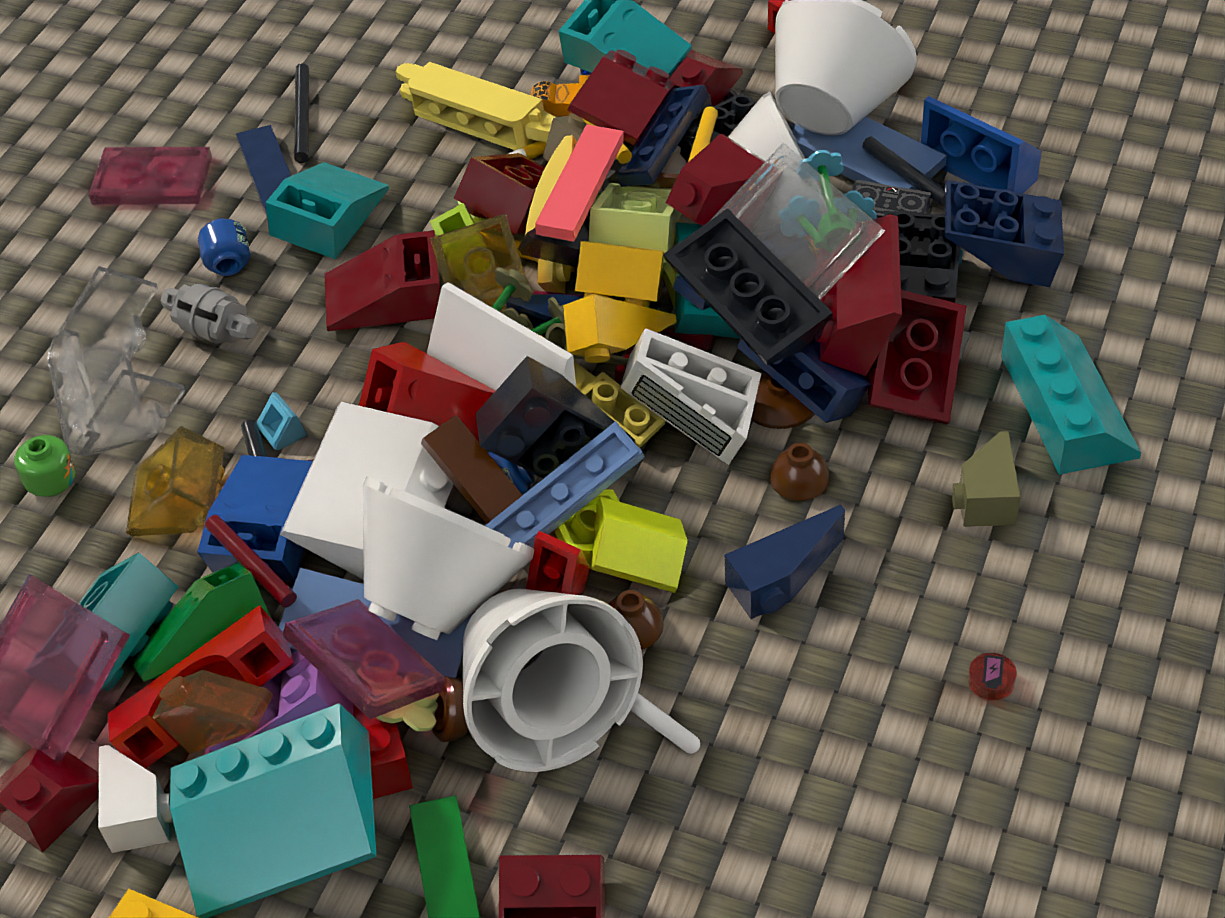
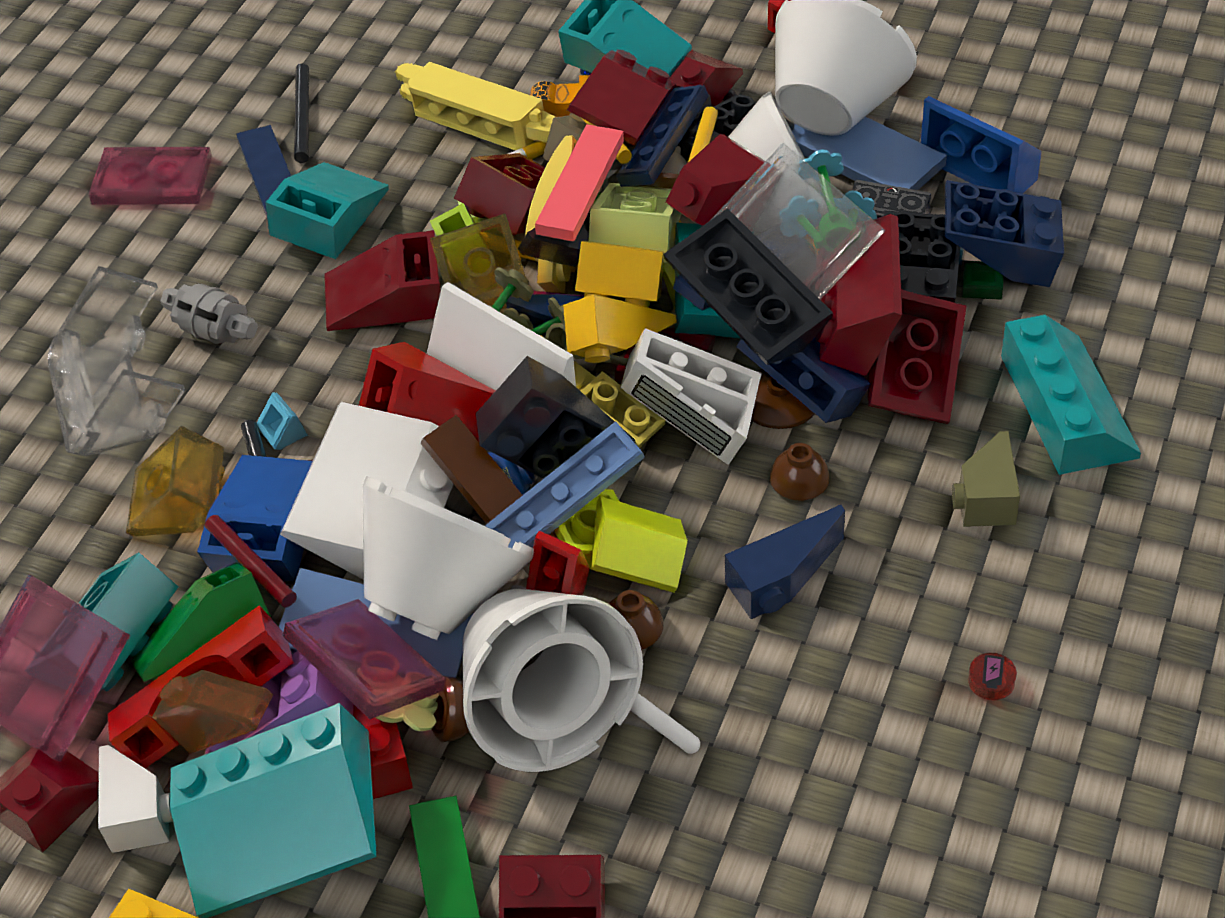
(45, 465): bright green head -> none
(224, 246): blue head -> none
(904, 169): black bar -> none
(981, 281): none -> dark green tile

